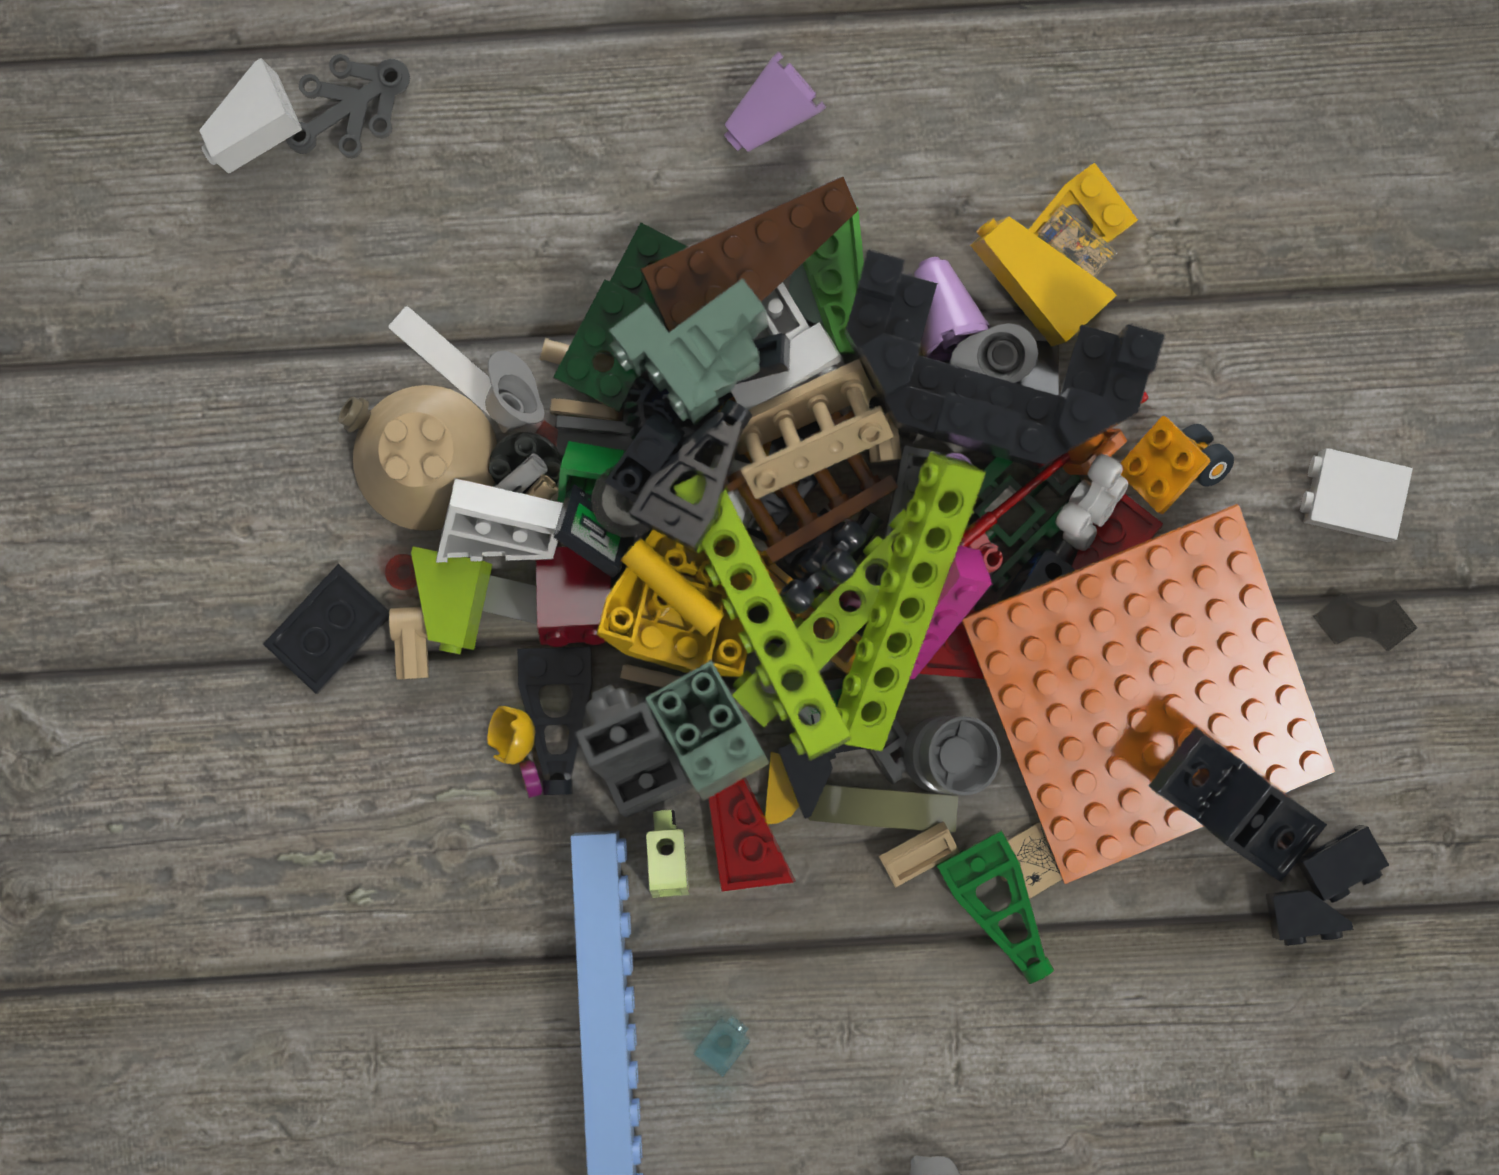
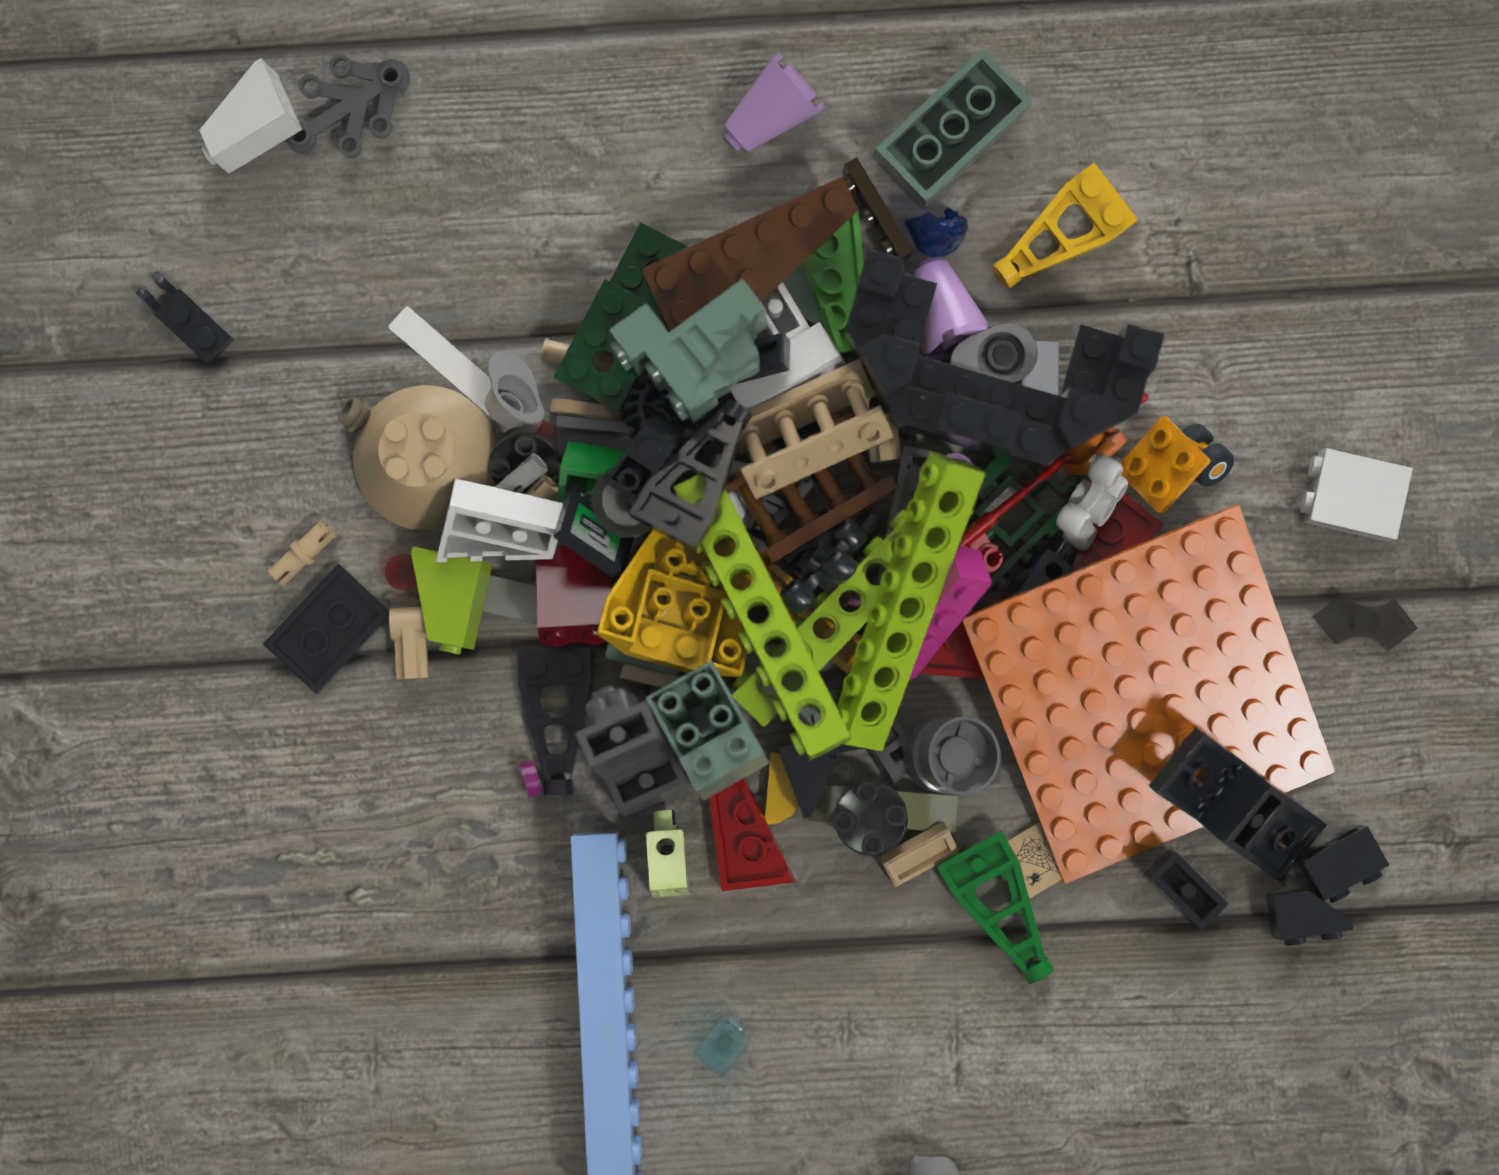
(188, 321): none -> black hinge
(302, 553): none -> tan pin
(511, 734): yellow hair -> none
(616, 655): none -> sand green tile
(672, 587): yellow piece -> none
(870, 818): none -> pearl dark grey dish
(875, 211): none -> dark brown plate
(937, 235): none -> clear blue hair
(952, 129): none -> sand green brick
(1040, 279): yellow slope -> none
(1077, 241): clear tile -> none
(1185, 889): none -> black brick

